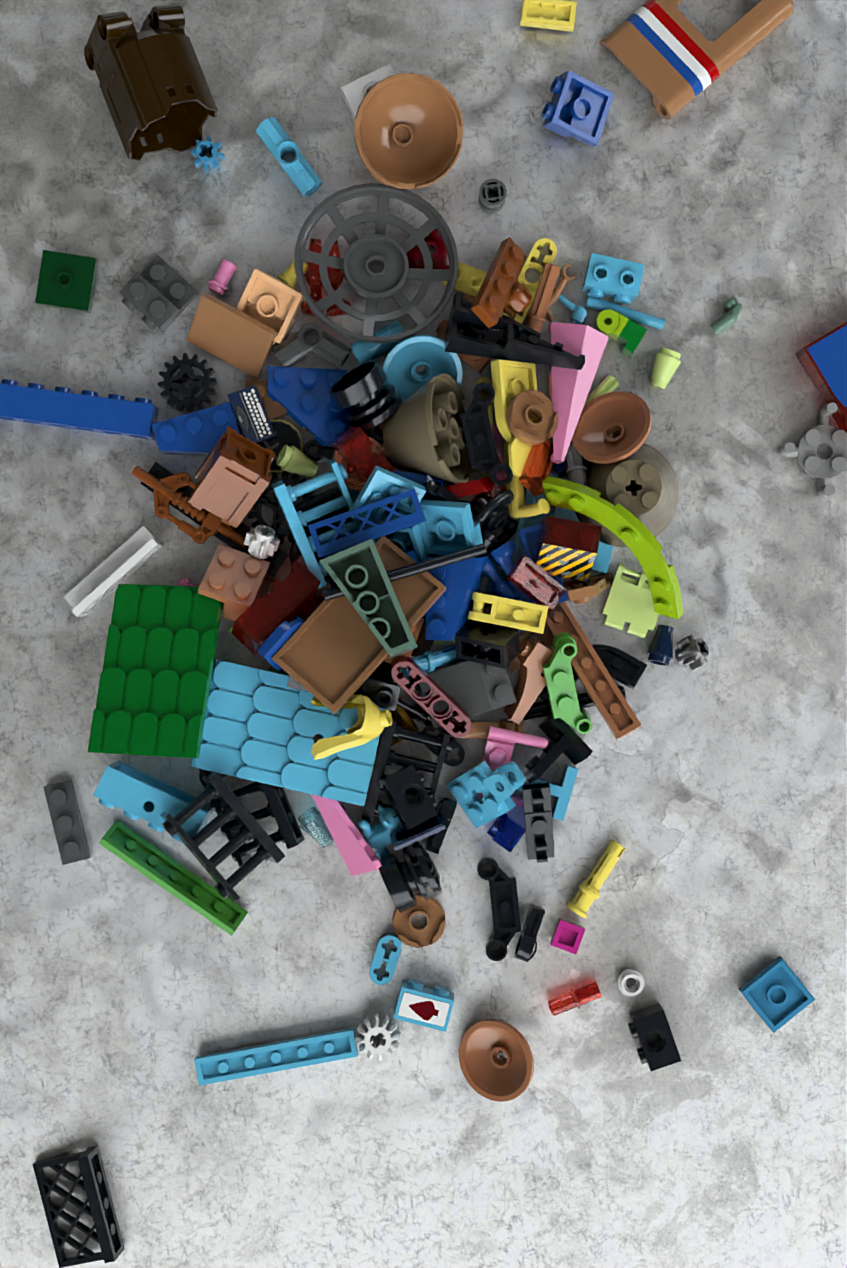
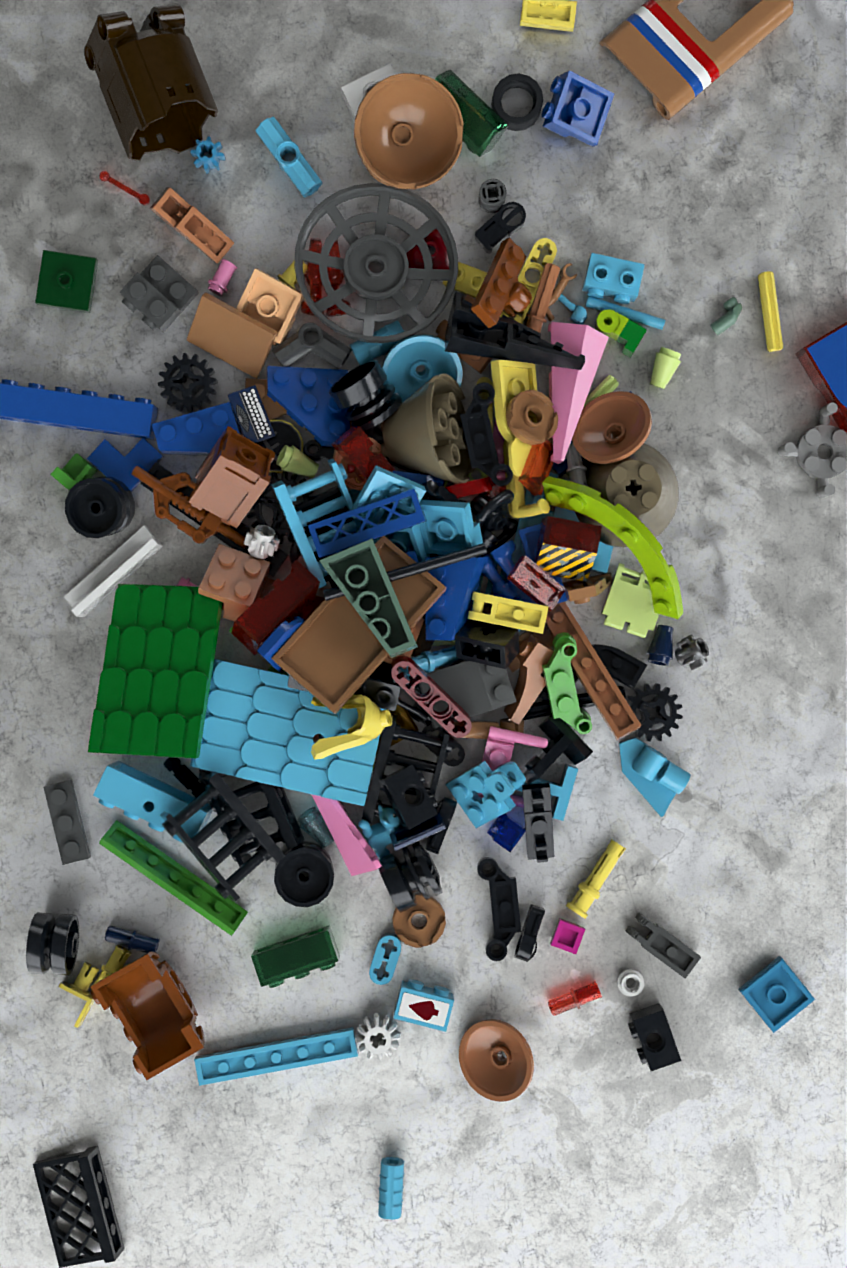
(52, 944): none -> black wheel
(74, 471): none -> bright green panel
(80, 989): none -> light yellow bracket
(99, 507): none -> black wheel
(114, 464): none -> blue tile
(115, 962): none -> light yellow axle
(131, 939): none -> dark blue axle
(143, 198): none -> clear red hinge
(153, 1012): none -> dark orange cylinder
(184, 775): none -> black axle
(192, 224): none -> nougat slope
(296, 957): none -> clear green brick
(297, 888): none -> black wheel
(391, 1188): none -> medium azure axle
(481, 124): none -> clear green brick
(496, 228): none -> black piece
(518, 81): none -> black tyre
(652, 773): none -> medium azure panel
(659, 701): none -> black gear
(665, 947): none -> dark grey hinge
(770, 311): none -> light yellow axle

